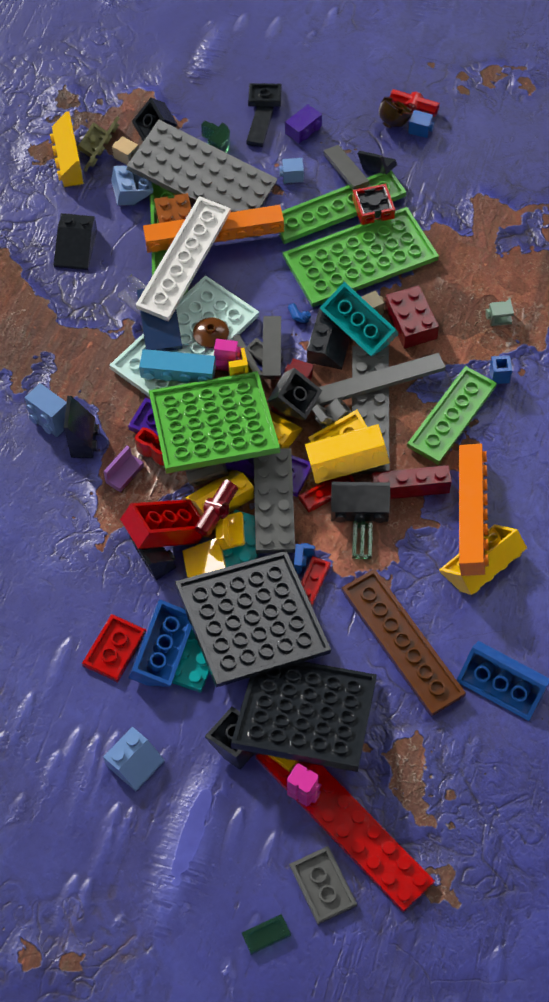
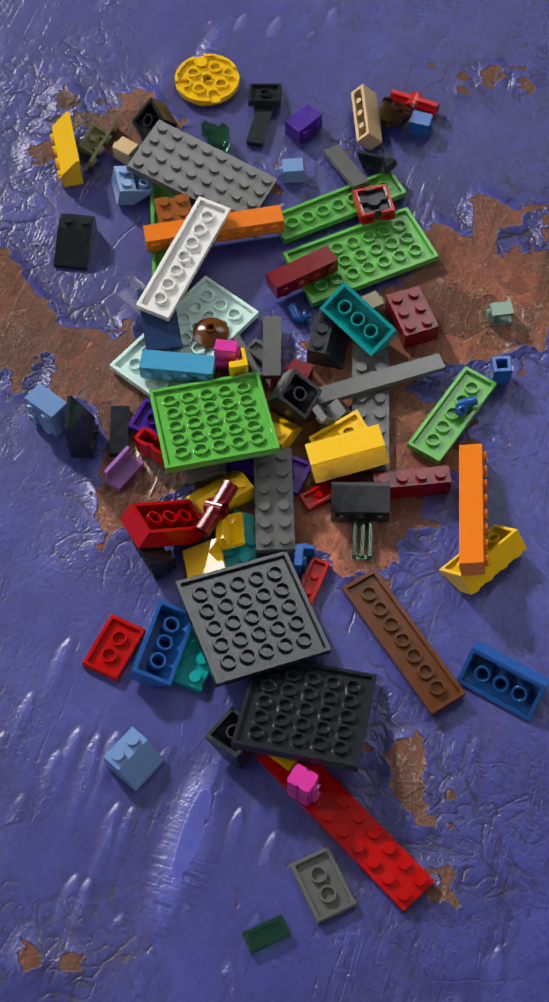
(119, 429): none -> black tile
(193, 72): none -> yellow plate
(302, 272): none -> dark red brick
(366, 117): none -> tan brick
(463, 404): none -> blue arm

